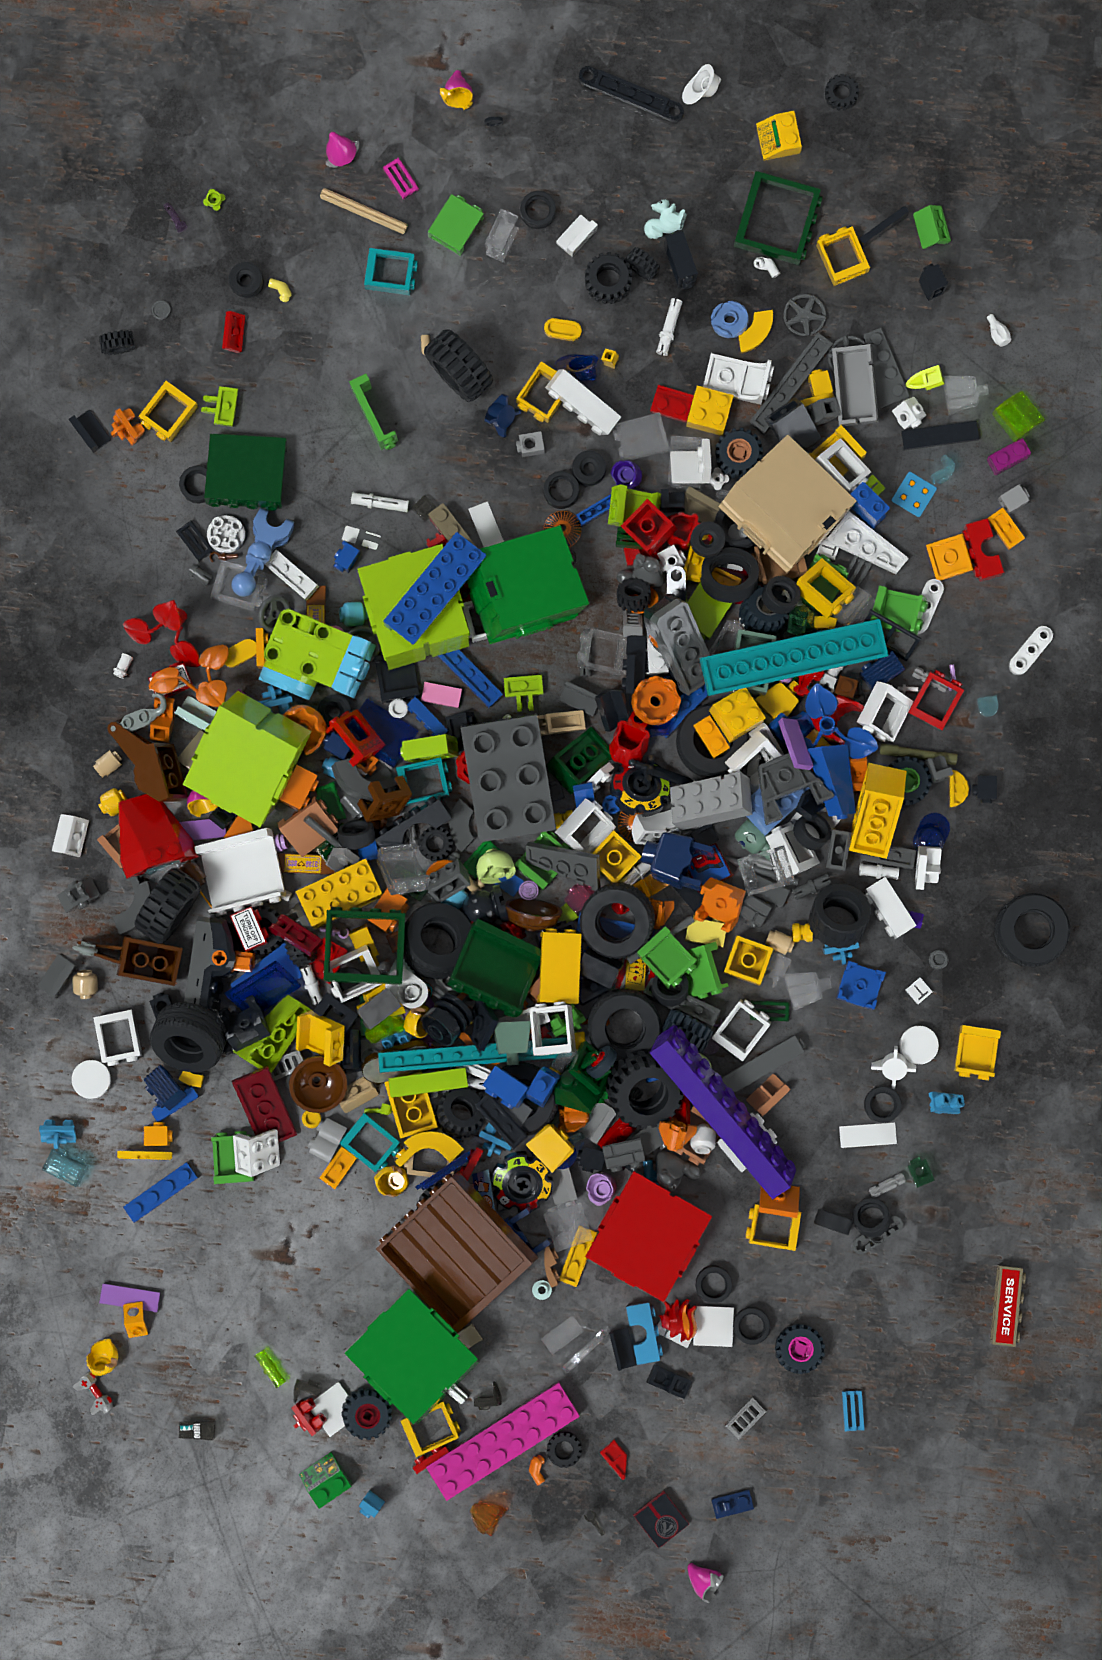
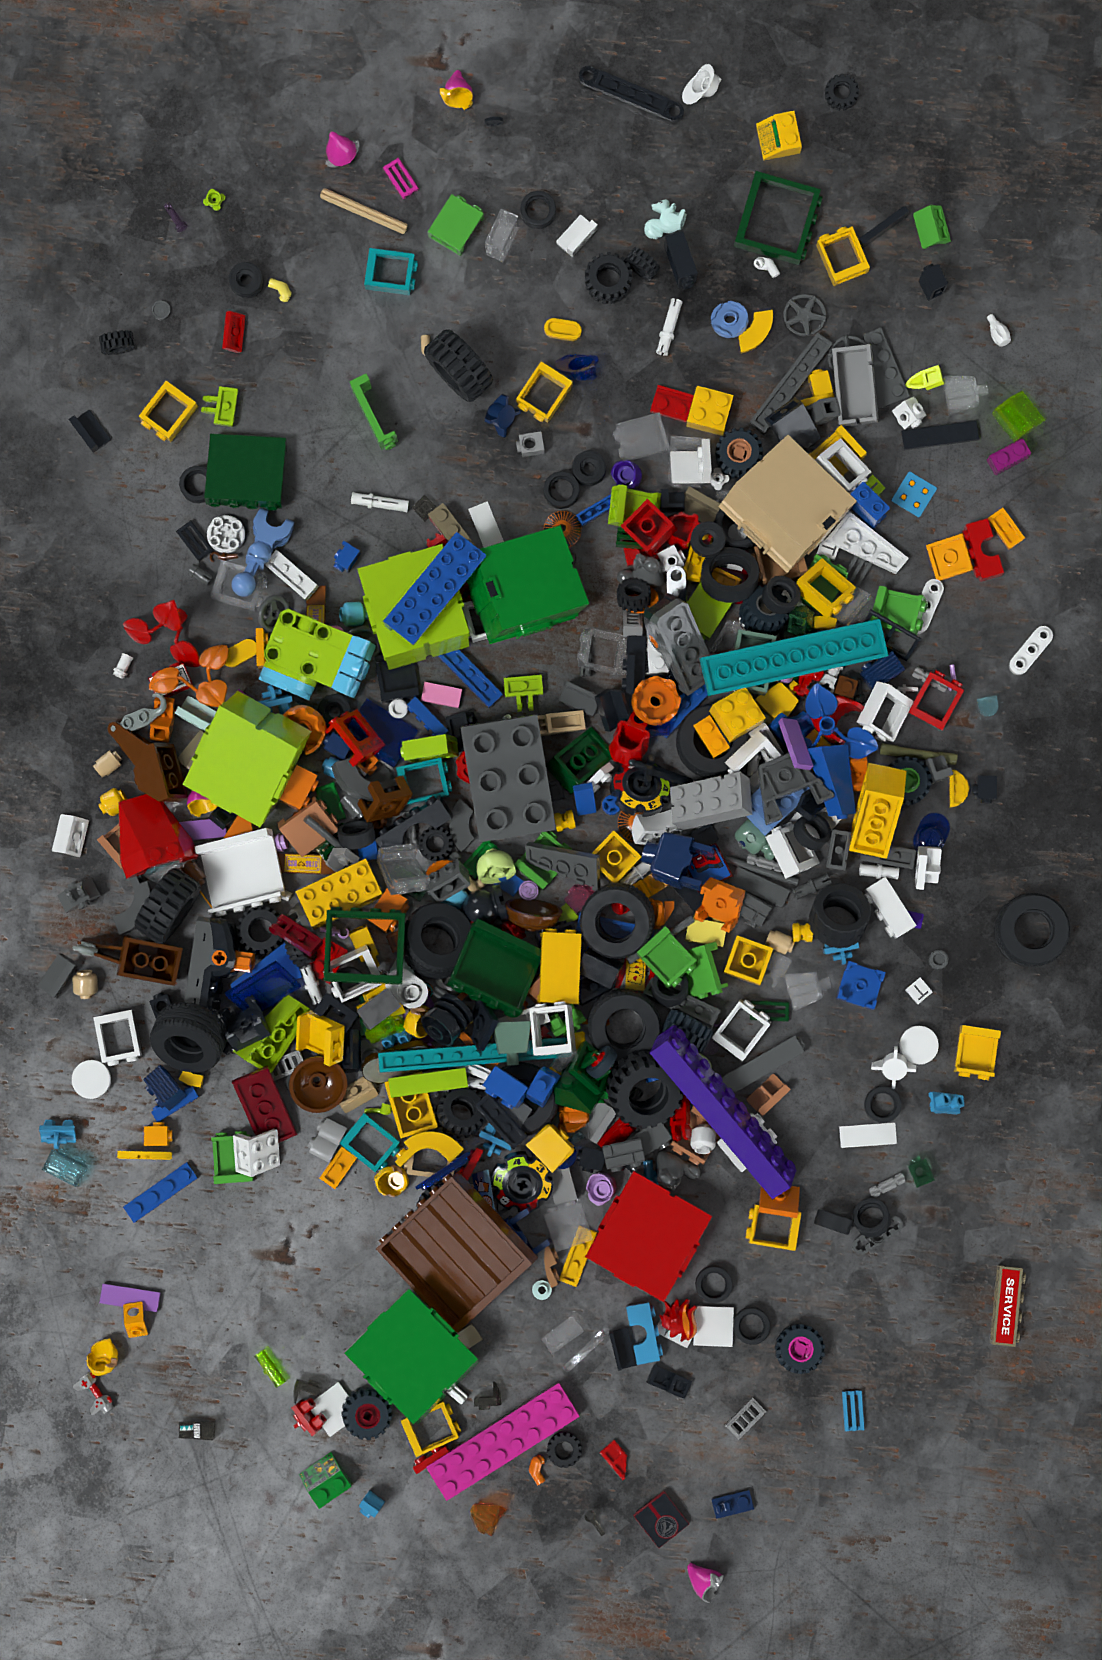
(123, 427): orange hips -> none
(249, 928): brick -> none
(310, 1119): yellow tile -> none
(361, 537): white sticker -> none
(582, 402): white brick -> none
(596, 836): white window -> none
(610, 362): yellow piece -> none
(675, 1133): orange brick -> none
(739, 378): white bracket -> none
(778, 859): clear window -> none
(942, 475): clear light blue bracket -> none
(1014, 499): light grey brick -> none

